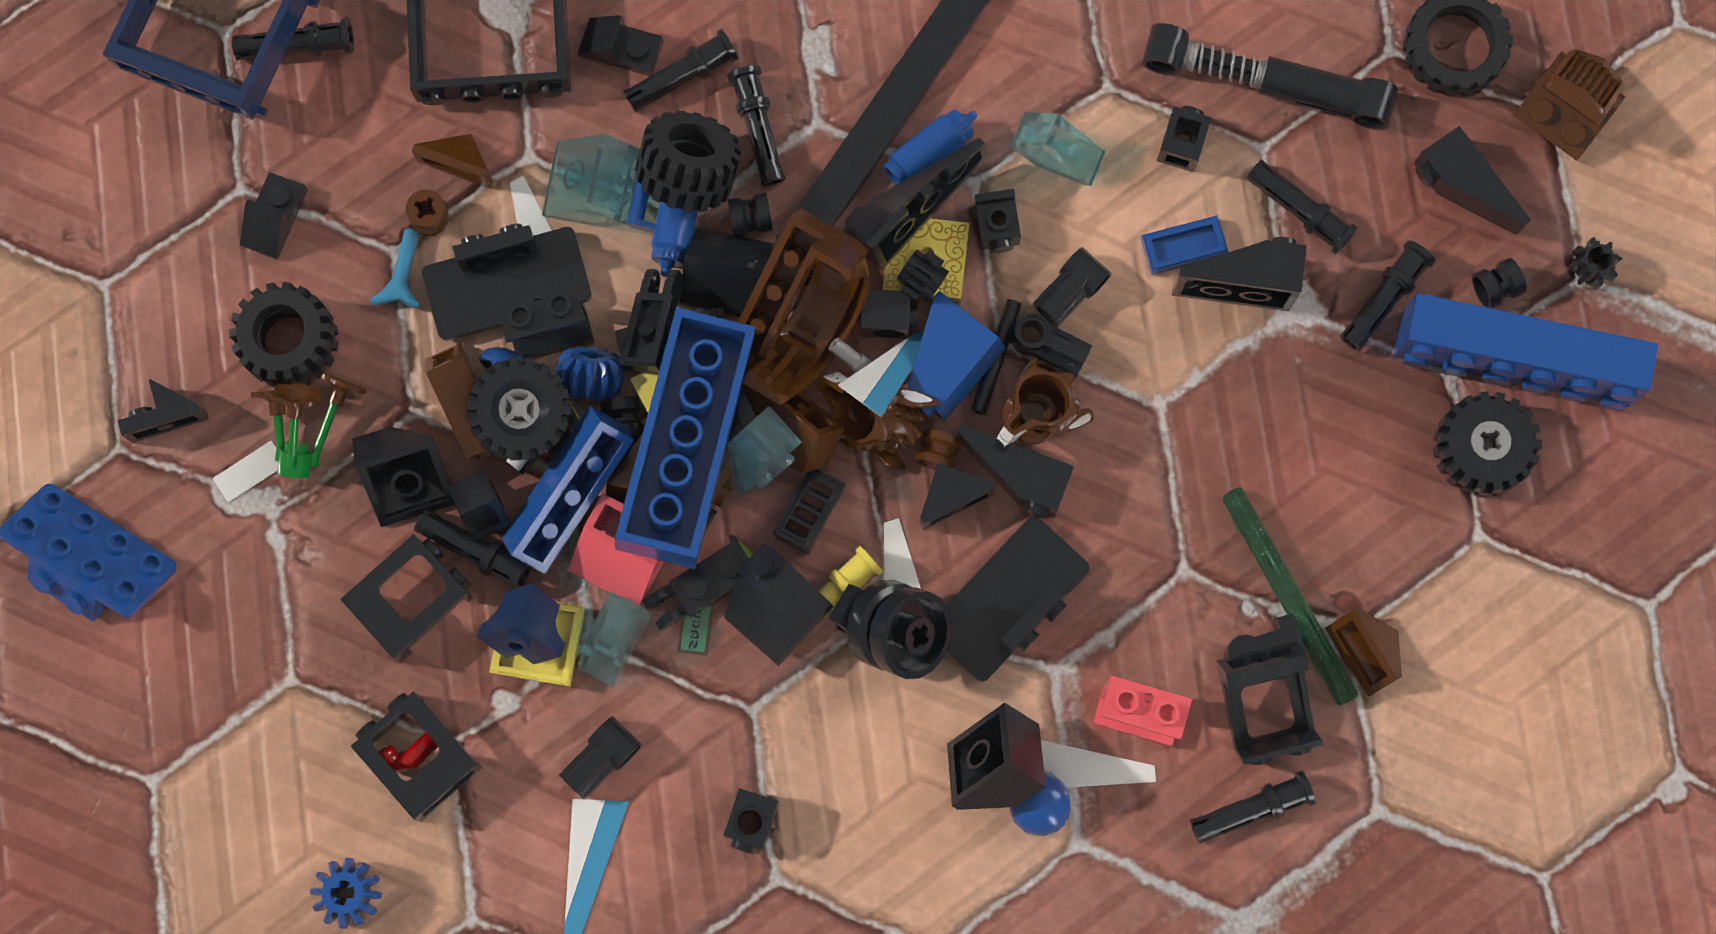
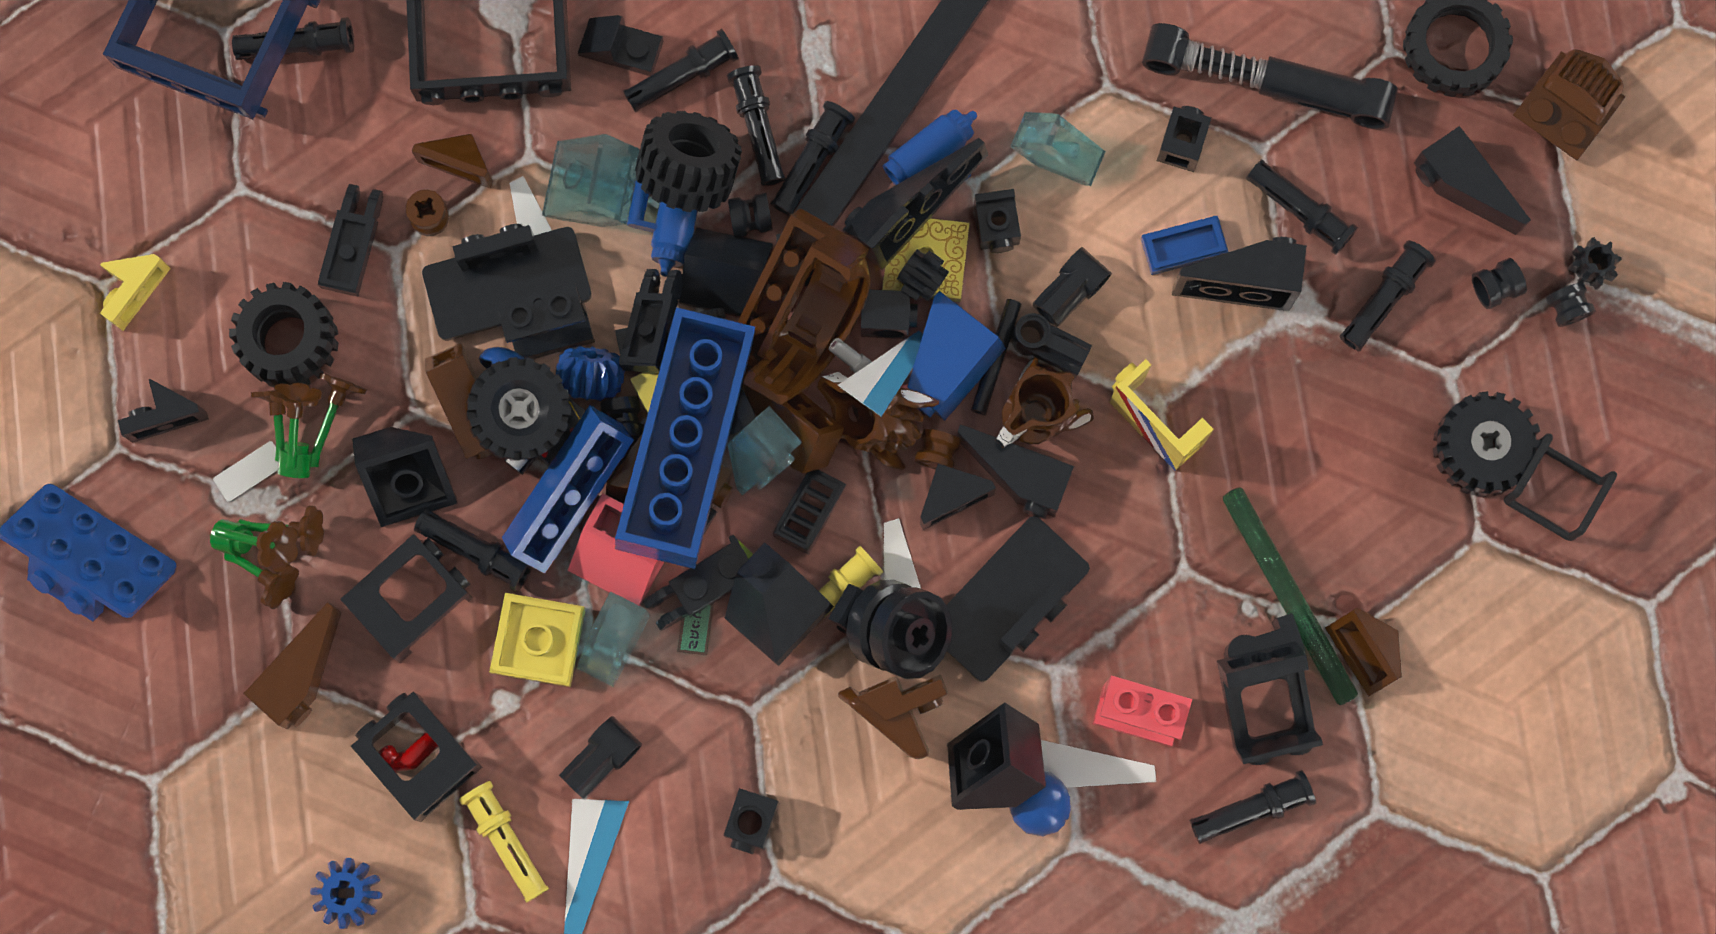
(138, 279): none -> light yellow slope
(272, 215): black slope -> none
(275, 548): none -> reddish brown plant
(295, 675): none -> reddish brown slope
(350, 243): none -> black hinge
(398, 288): dark azure piece -> none
(479, 505): black brick -> none
(524, 626): dark blue brick -> none
(529, 885): none -> light yellow pin
(820, 143): none -> black pin
(891, 709): none -> reddish brown piece
(1148, 425): none -> light yellow panel
(1525, 351): blue brick -> none
(1570, 304): none -> black wheel
(1607, 482): none -> black piece

